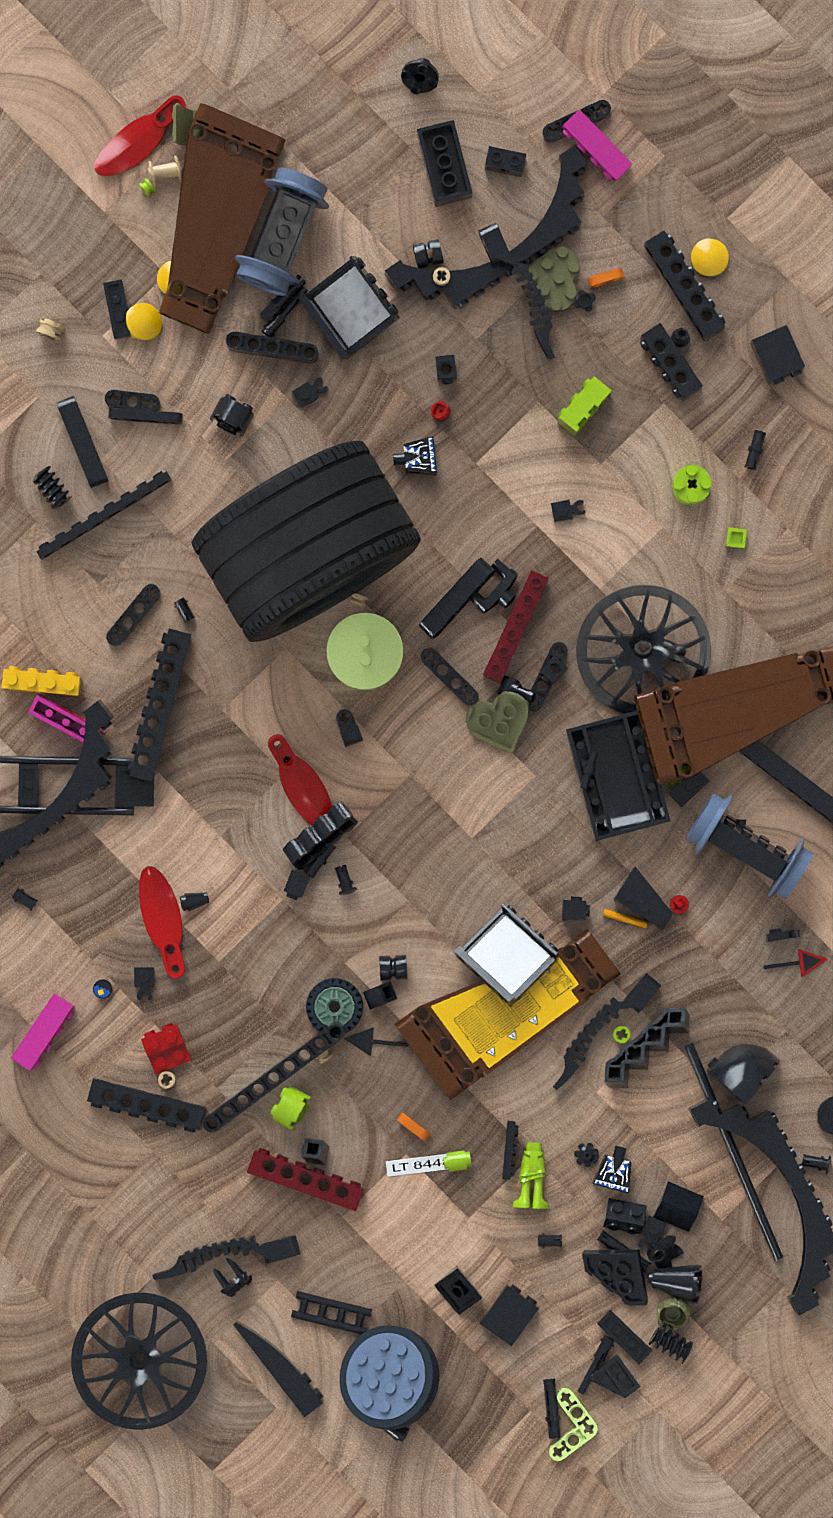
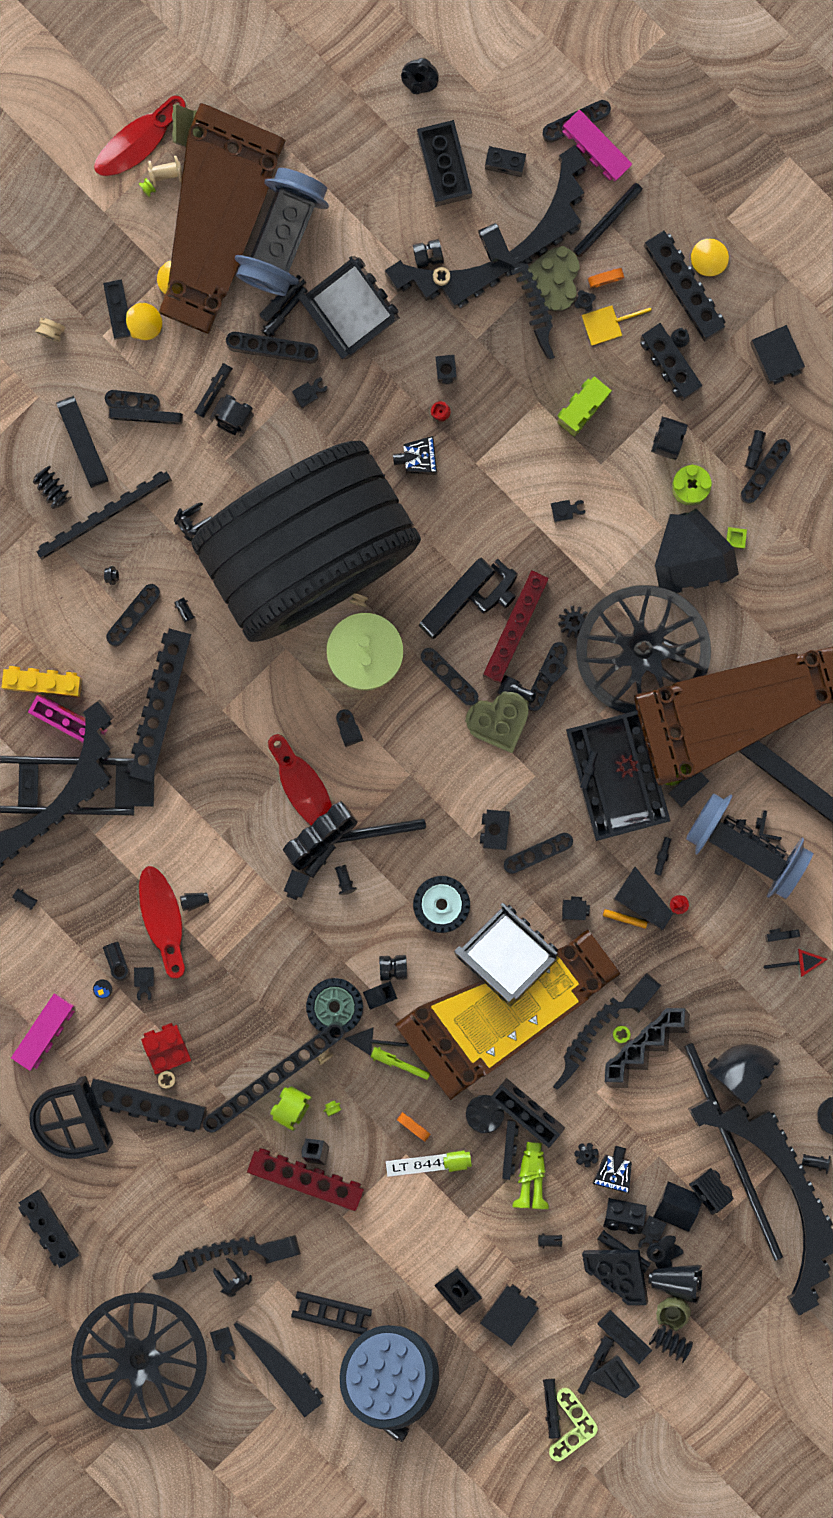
(49, 1228): none -> black brick
(90, 1116): none -> black window
(111, 575): none -> black plate
(116, 959): none -> black piece
(183, 521): none -> black piece
(223, 1341): none -> black plate
(224, 370): none -> black pin
(332, 1108): none -> lime plate
(383, 830): none -> black axle
(390, 1060): none -> lime pin
(457, 904): none -> wheel
(484, 1114): none -> black dish
(501, 819): none -> black brick
(527, 1113): none -> black brick
(539, 856): none -> black beam
(580, 618): none -> black gear
(604, 325): none -> yellow piece
(607, 220): none -> black axle
(629, 771): none -> clear red gear
(662, 856): none -> black bar
(669, 438): none -> black brick
(693, 554): none -> black panel
(712, 1191): none -> black brick
(760, 823): none -> black bracket
(764, 470): none -> black beam

